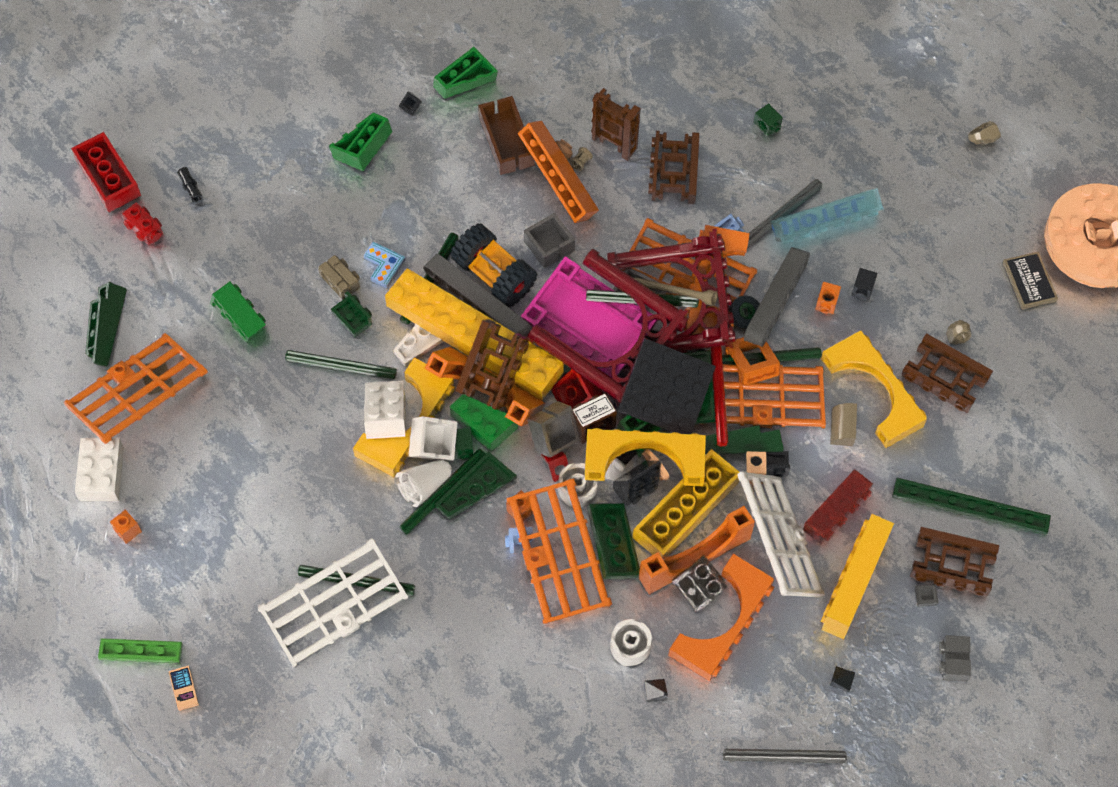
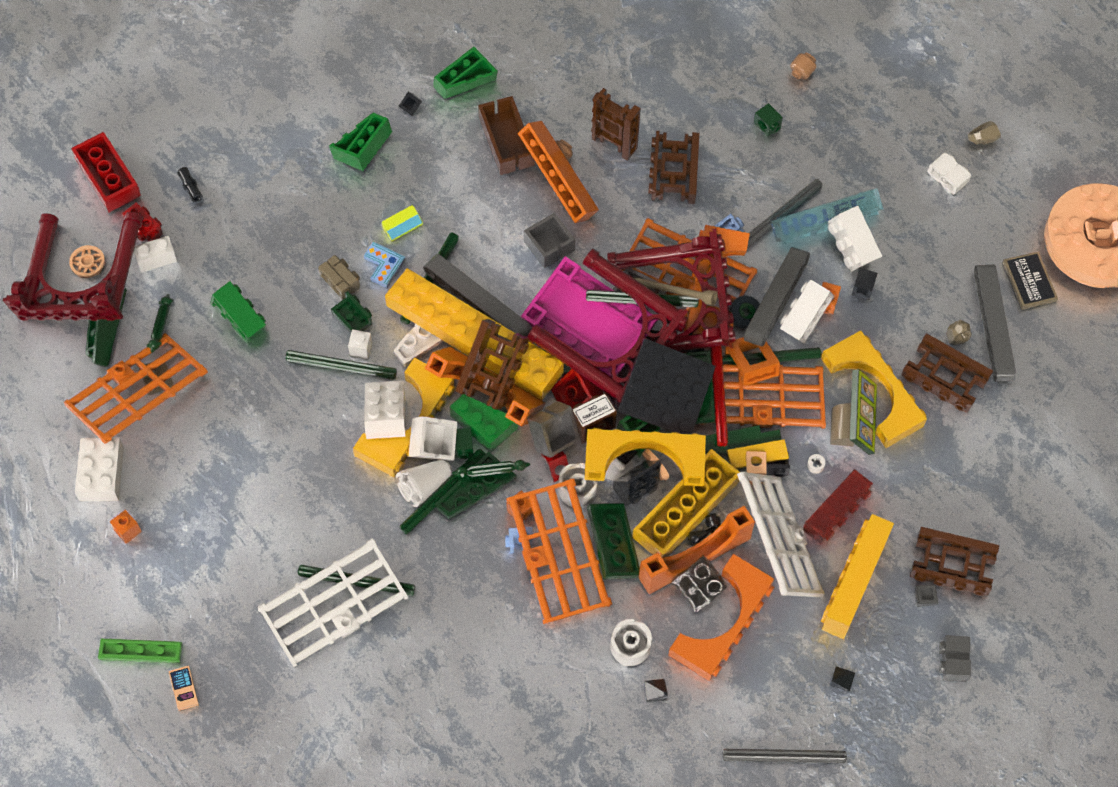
(27, 296): none -> dark red arch
(87, 261): none -> light nougat wheel
(155, 254): none -> white brick
(160, 322): none -> dark green wheel
(360, 344): none -> white brick
(401, 223): none -> slope
(491, 468): none -> dark green wheel
(493, 265): black plate -> none
(581, 158): dark tan bush -> none
(697, 536): none -> black piece
(774, 451): none -> yellow tile
(803, 66): none -> medium nougat head
(806, 311): none -> white brick
(816, 457): none -> white bush
(854, 238): none -> white brick
(863, 412): none -> tile
(949, 173): none -> white brick
(971, 506): dark green tile -> none
(994, 323): none -> dark grey beam

